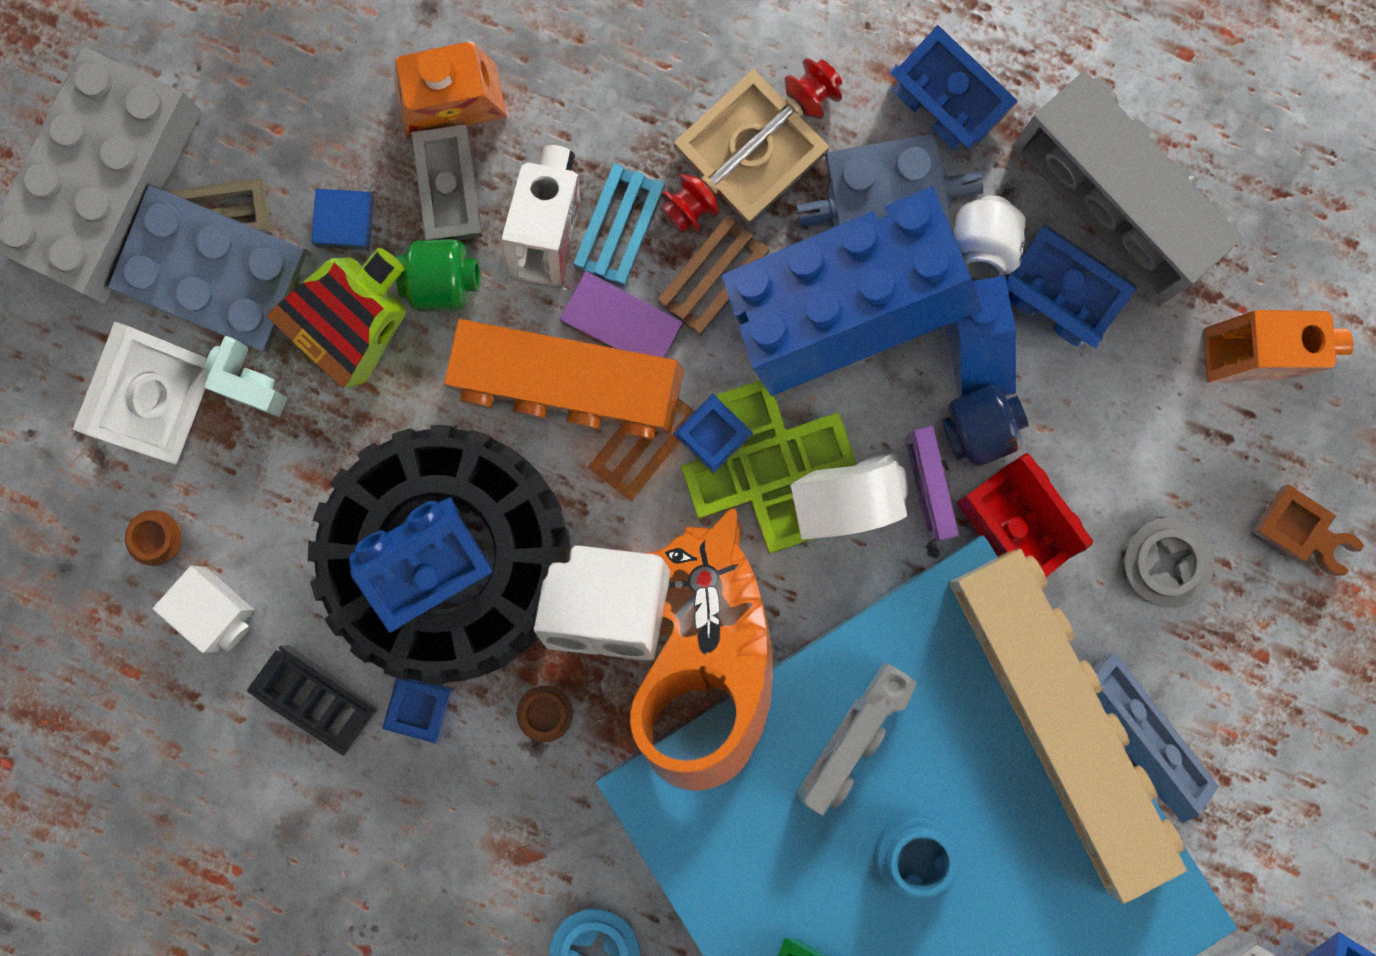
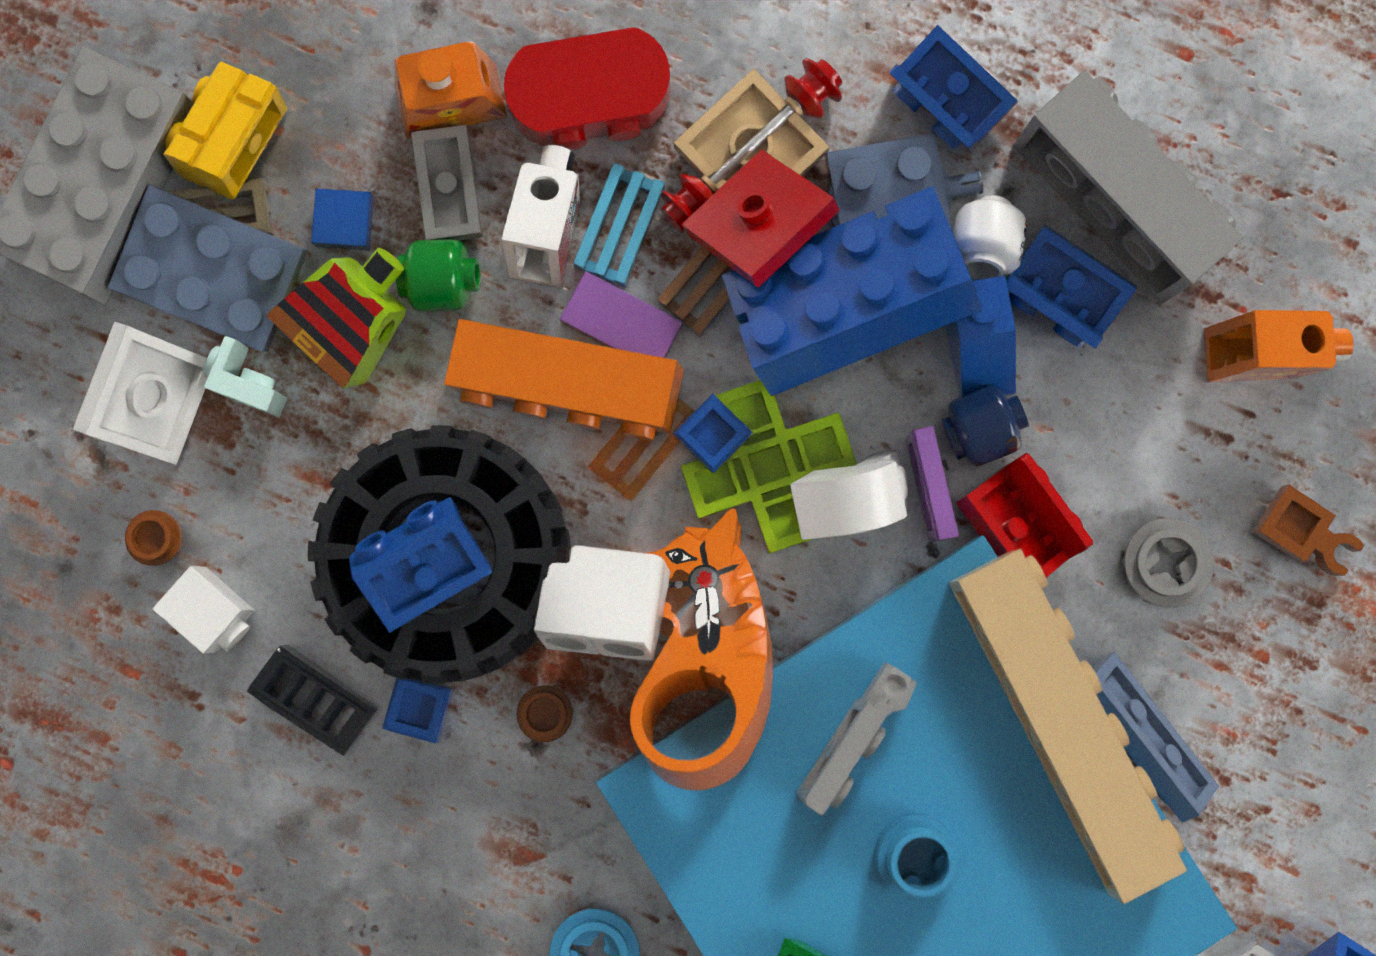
(225, 129): none -> yellow brick
(588, 87): none -> red brick
(760, 217): none -> red plate

